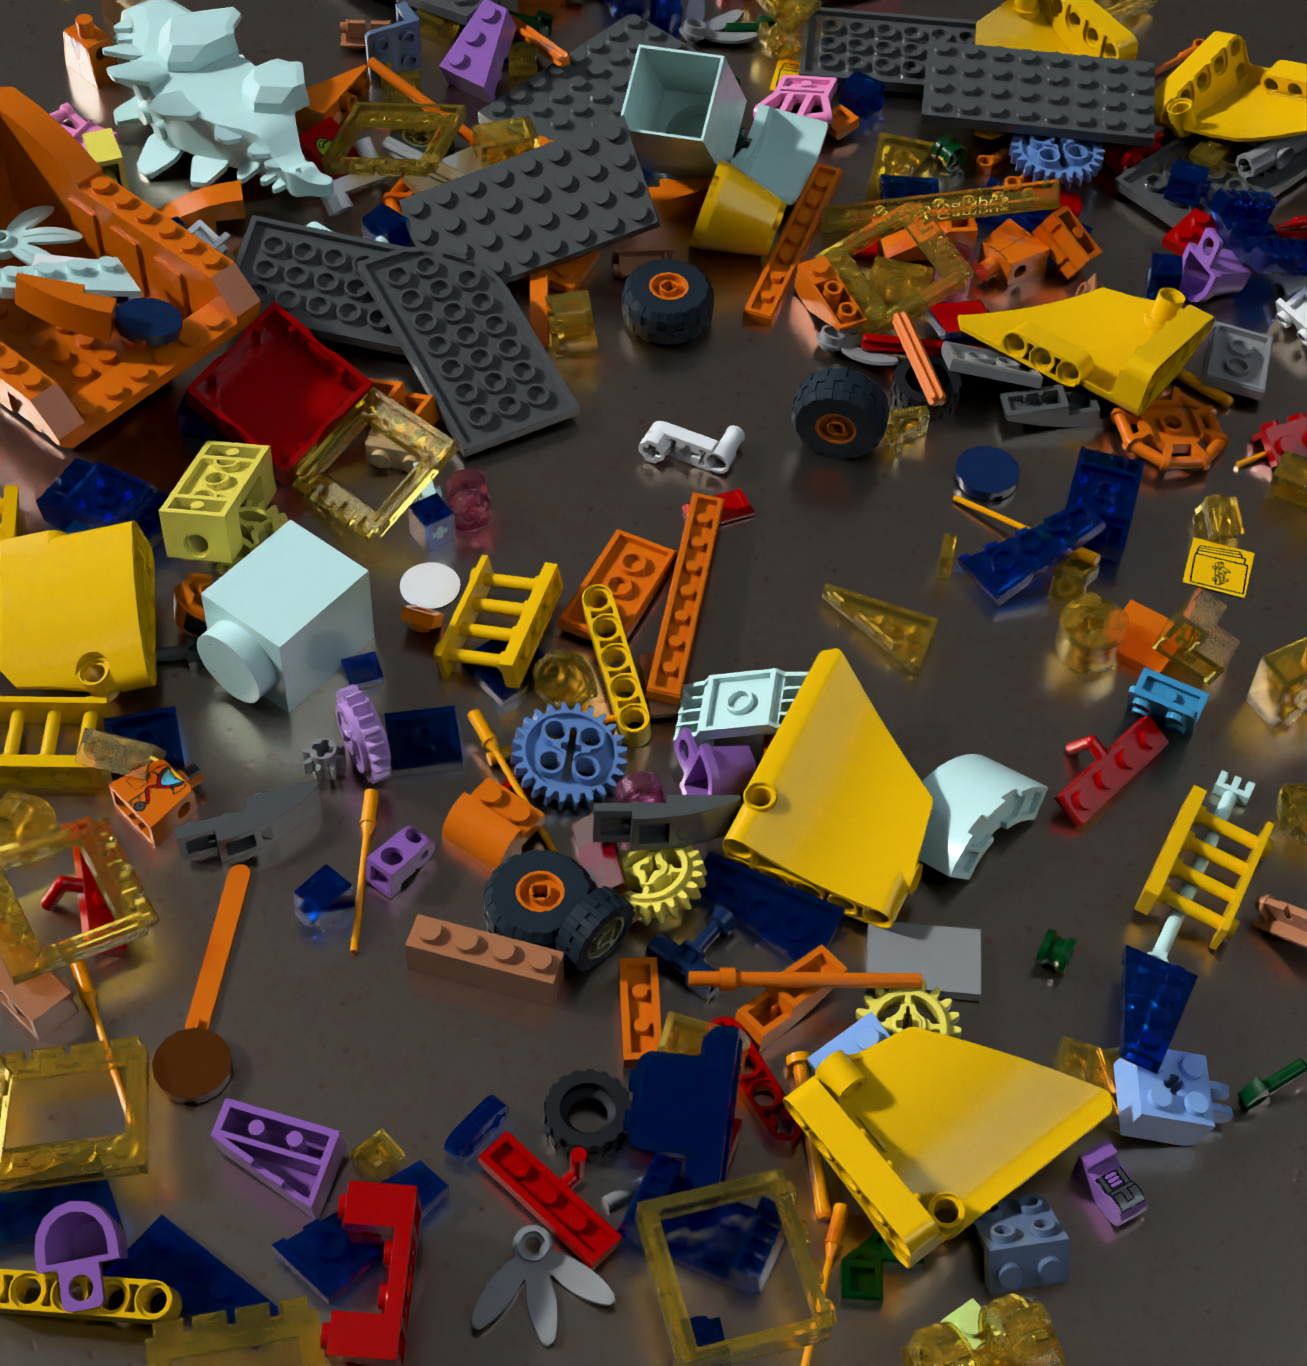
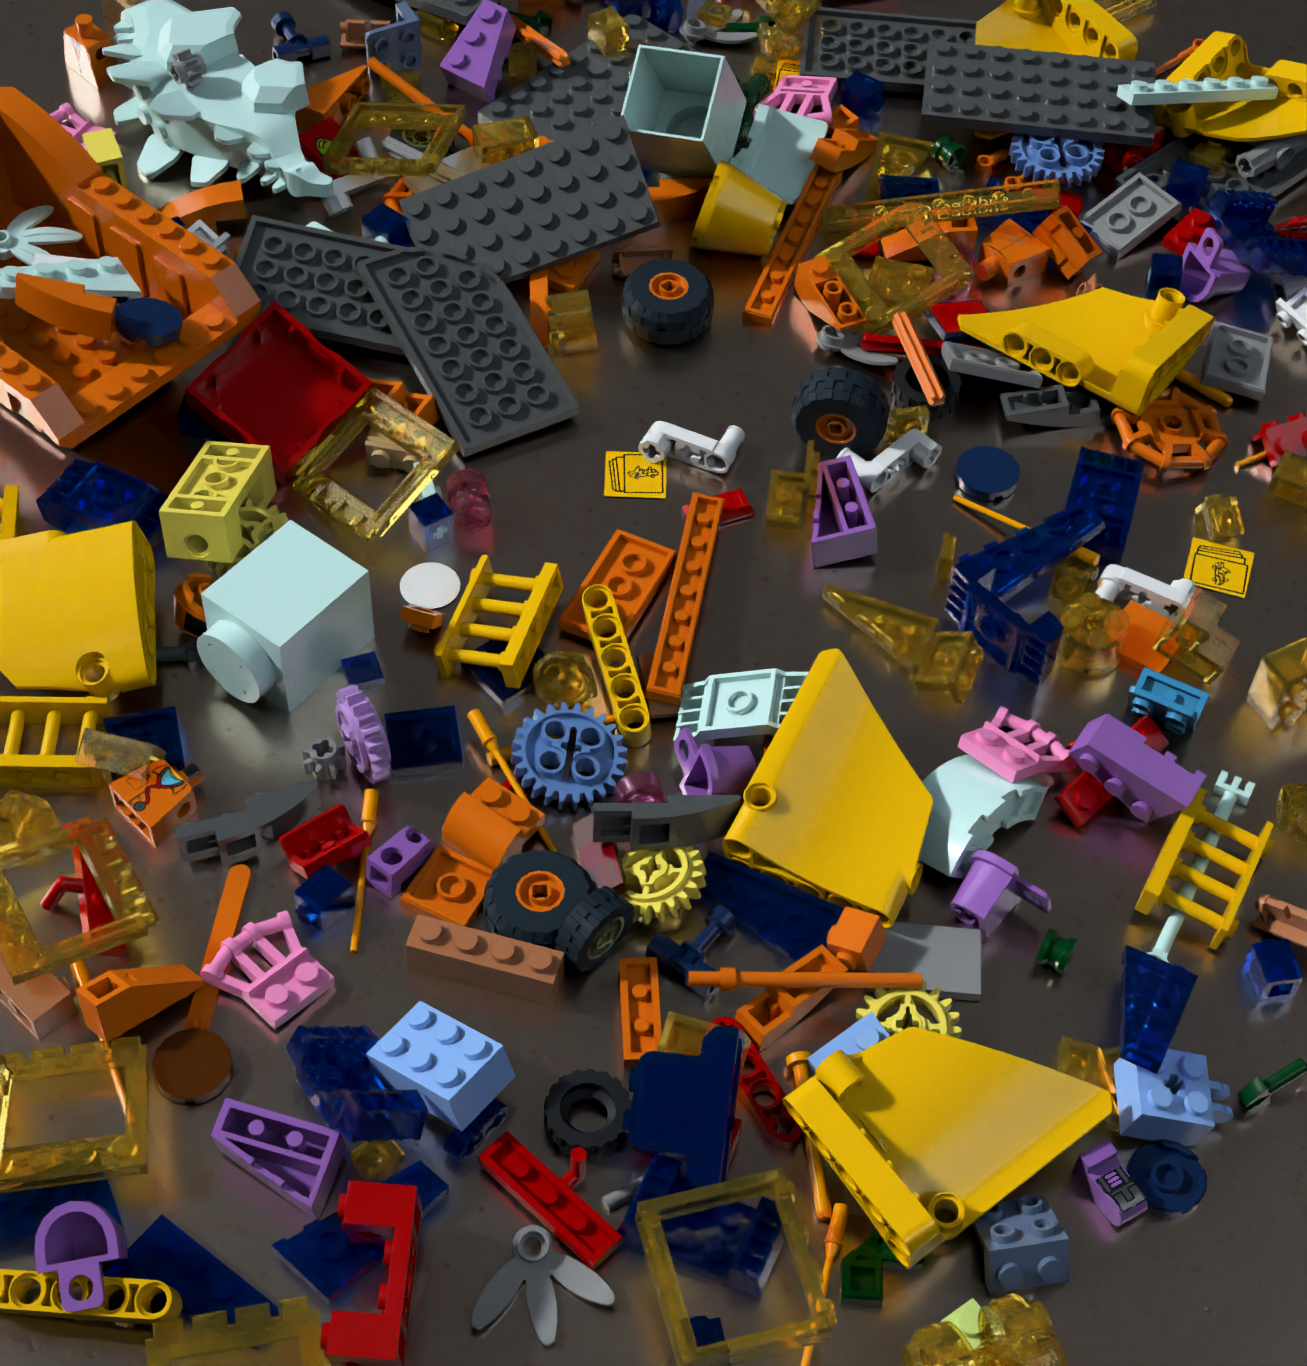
(132, 995): none -> orange slope
(188, 68): none -> light grey gear
(282, 989): none -> bright pink plate
(297, 44): none -> dark blue bar
(324, 841): none -> red bracket
(346, 1090): none -> clear blue plate
(445, 1061): none -> light blue brick
(448, 888): none -> orange tile
(608, 31): none -> clear yellow brick
(633, 476): none -> yellow sticker
(715, 13): none -> clear yellow tile
(755, 88): none -> clear green connector
(766, 66): none -> clear yellow piece
(790, 493): none -> clear yellow bracket
(841, 515): none -> medium lavender wedge
(844, 149): none -> orange slope
(856, 939): none -> orange brick
(910, 448): none -> white beam
(950, 664): none -> clear yellow bracket
(992, 892): none -> medium lavender container
(999, 630): none -> clear blue plate
(1007, 754): none -> bright pink plate
(1130, 215): none -> light grey tile
(1133, 771): none -> medium lavender wedge
(1160, 596): none -> white beam
(1168, 1178): none -> dark blue tile
(1197, 92): none -> light aqua plate
(1273, 970): none -> clear blue brick

